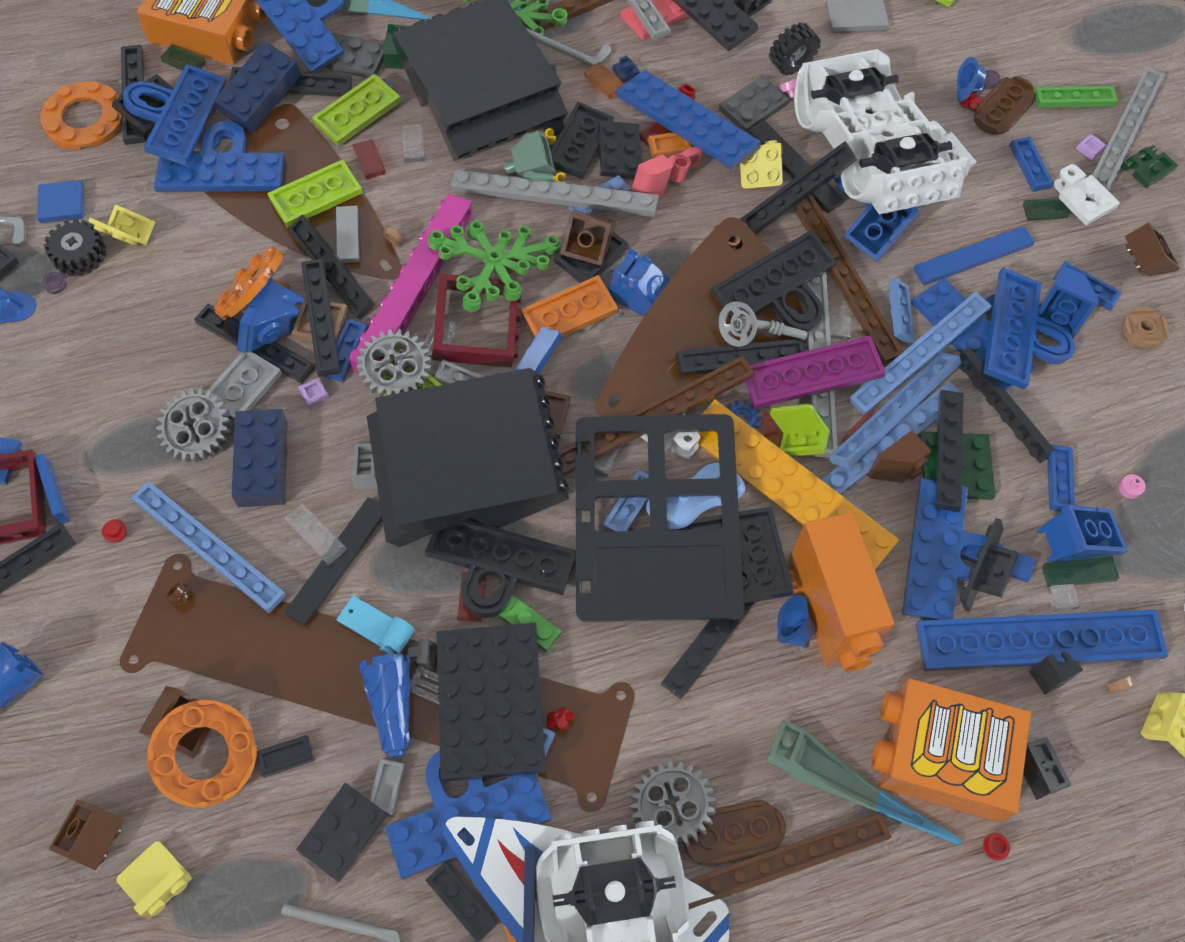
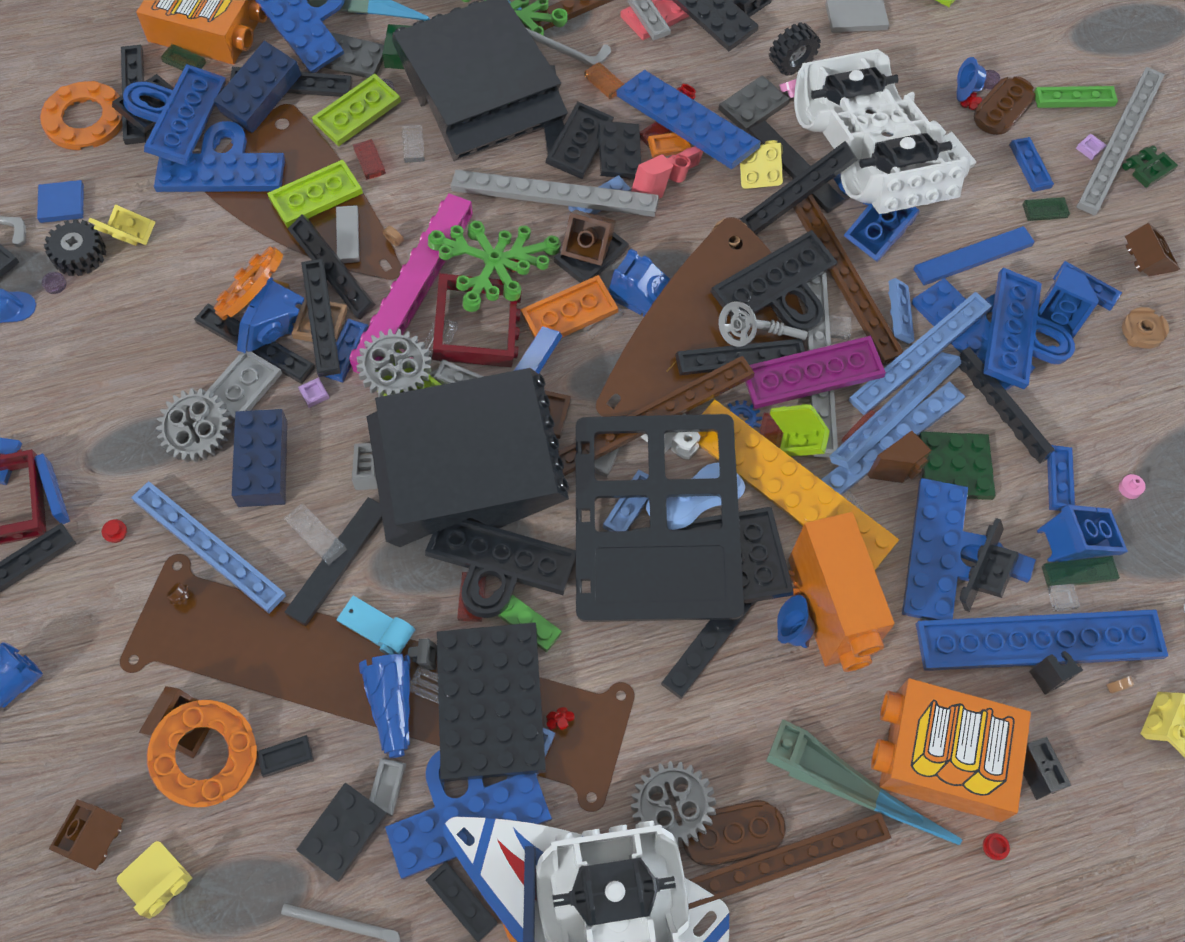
(533, 157): sand green torso -> none
(625, 69): dark blue tile -> none
(949, 451): black plate -> none
(1079, 189): white plate -> none

